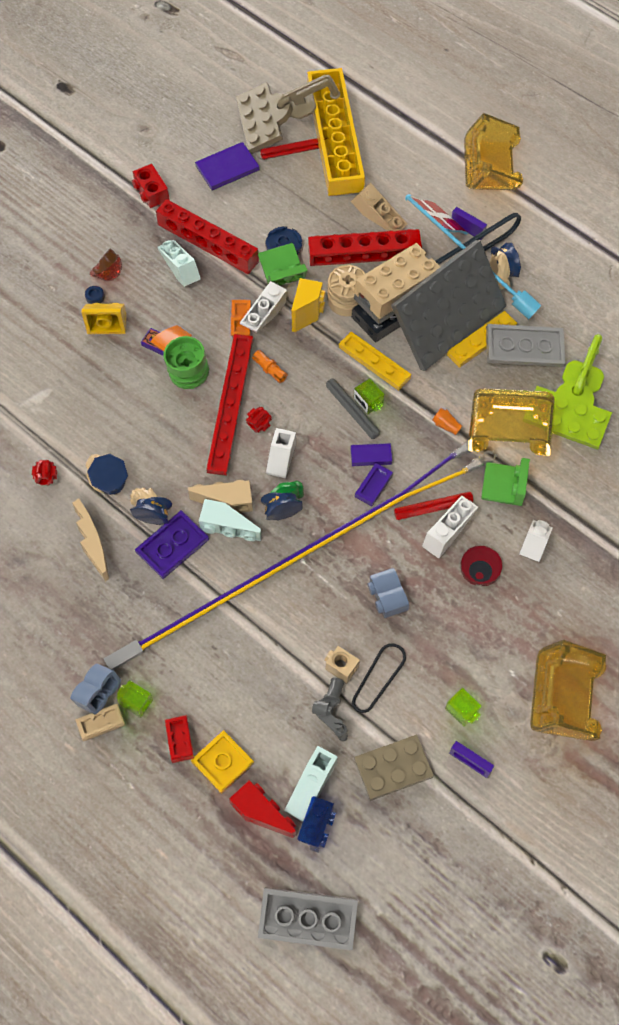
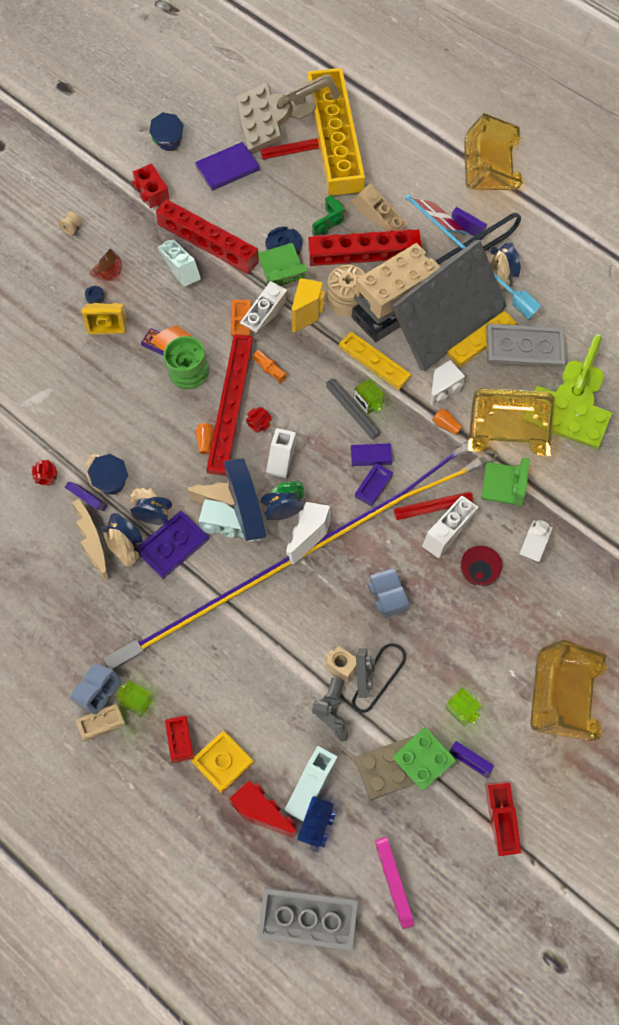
(70, 223): none -> tan wheel
(86, 496): none -> dark purple tile
(120, 538): none -> piece
(166, 131): none -> dark blue piece
(204, 437): none -> orange cone
(245, 499): none -> dark blue slope
(312, 527): none -> white slope
(334, 218): none -> green bracket
(365, 666): none -> dark grey hinge
(394, 883): none -> dark pink beam
(424, 759): none -> bright green bracket
(446, 380): none -> white slope
(503, 818): none -> red slope

